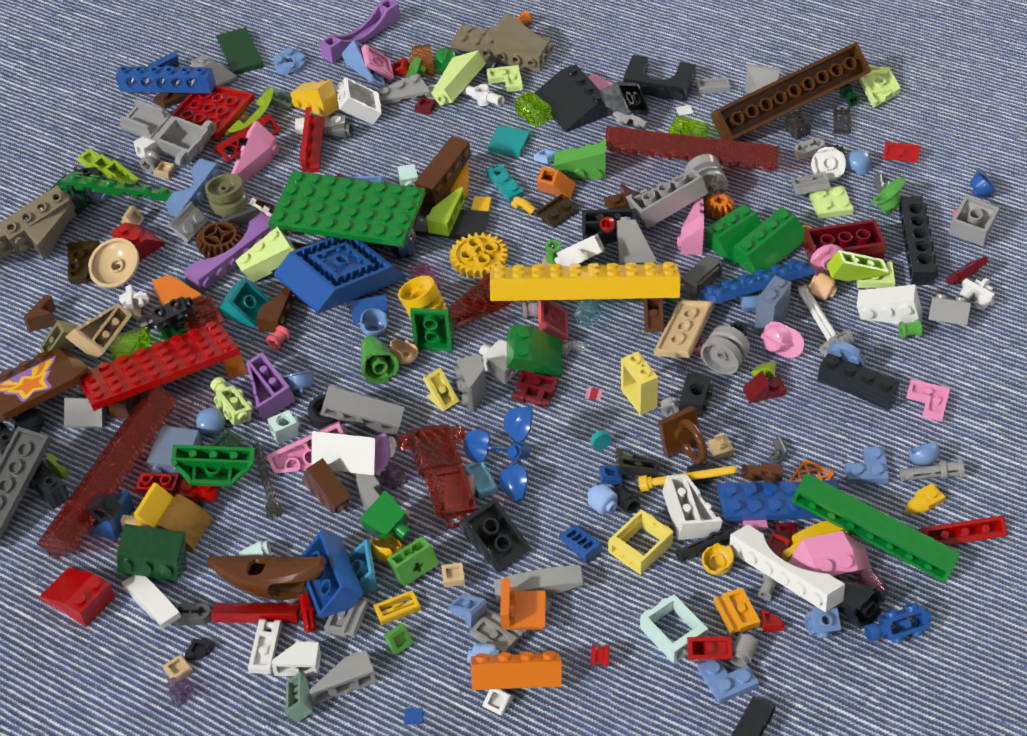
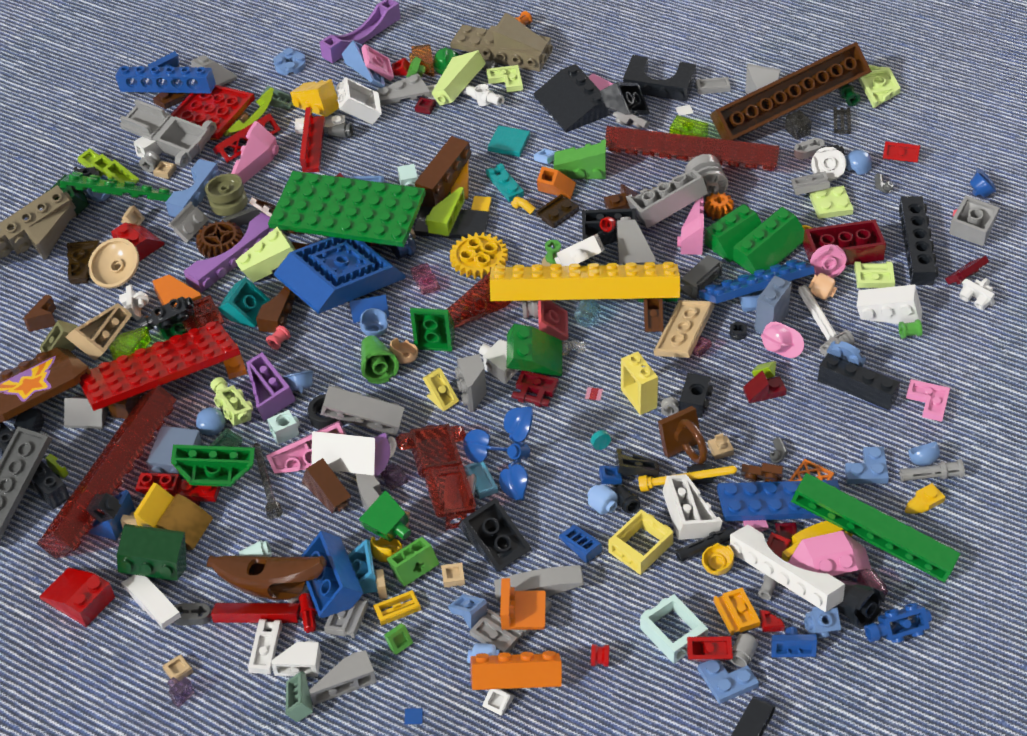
(198, 649): black tile -> none
(239, 51): dark green tile -> none
(381, 584): none -> tan tile
(421, 293): yellow wheel -> none
(532, 109): clear neon green brick -> none
(725, 349): light grey wheel -> none
(793, 644): none -> blue tile
(852, 266): lime slope -> none
(889, 197): bright green piece -> none
(948, 310): light grey slope -> none
(967, 530): red slope -> none

